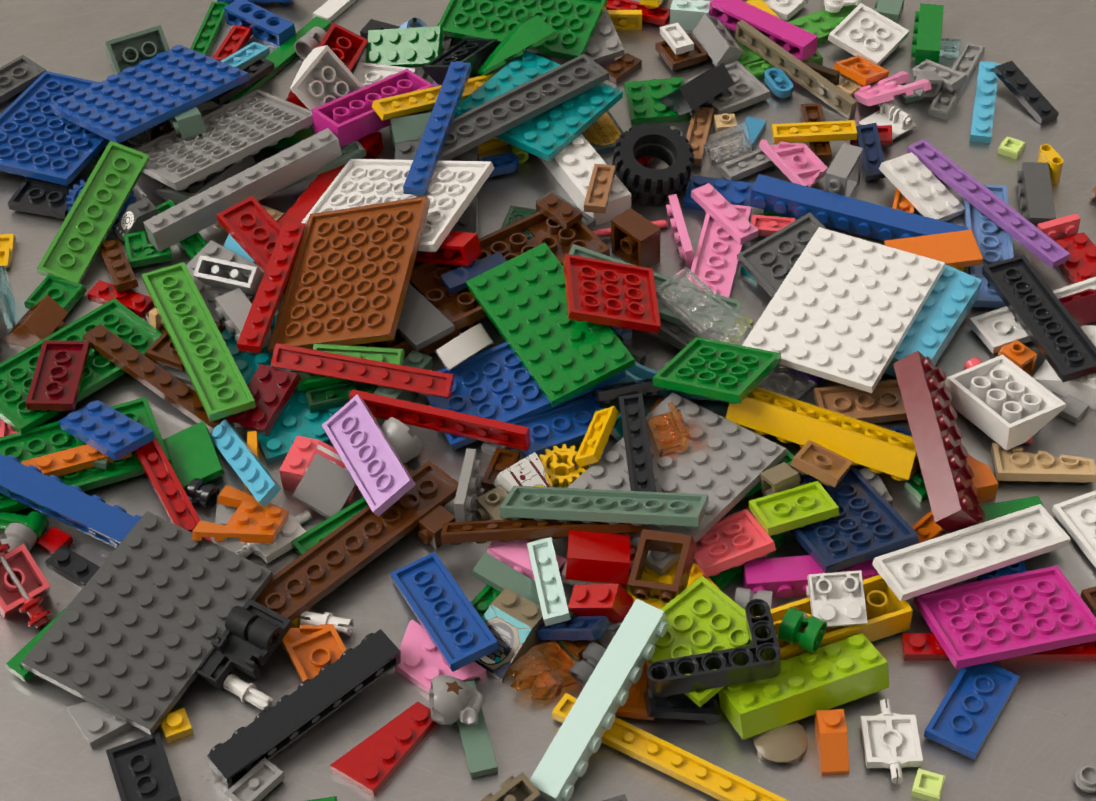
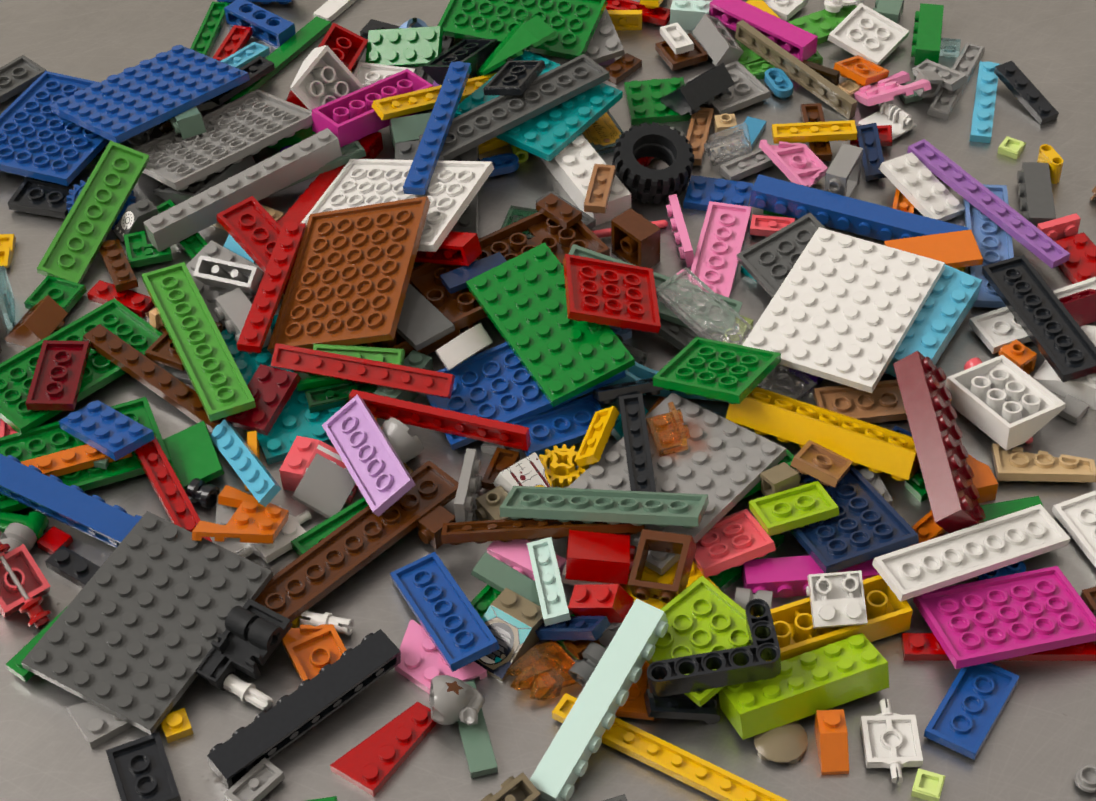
(135, 47): sand green slope -> none
(309, 41): light grey wheel -> none
(514, 77): none -> black tile
(724, 213): bright pink plate -> none
(793, 626): green wheel -> none

